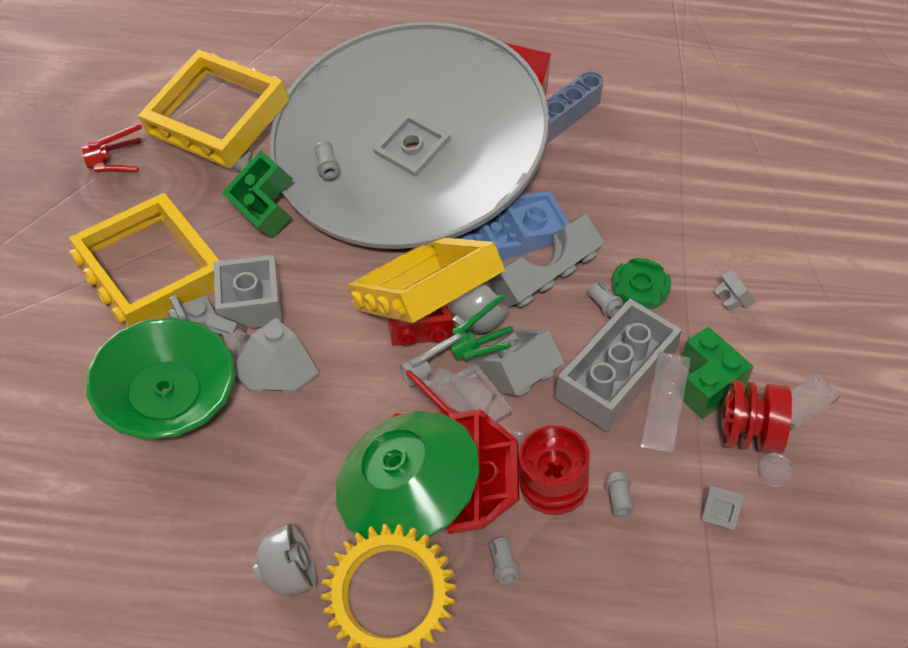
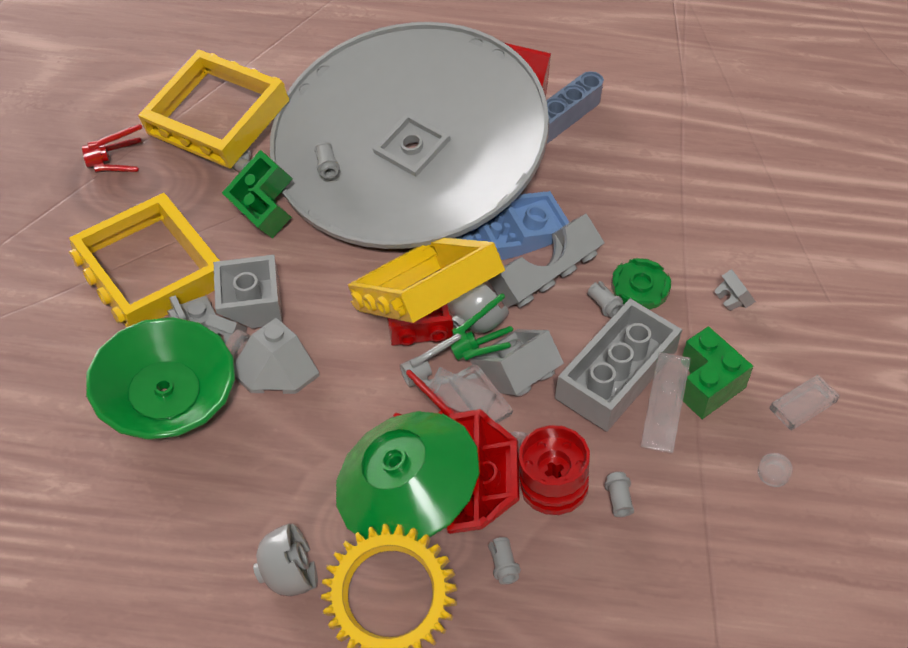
(722, 507): light grey tile -> none
(763, 417): red wheel -> none

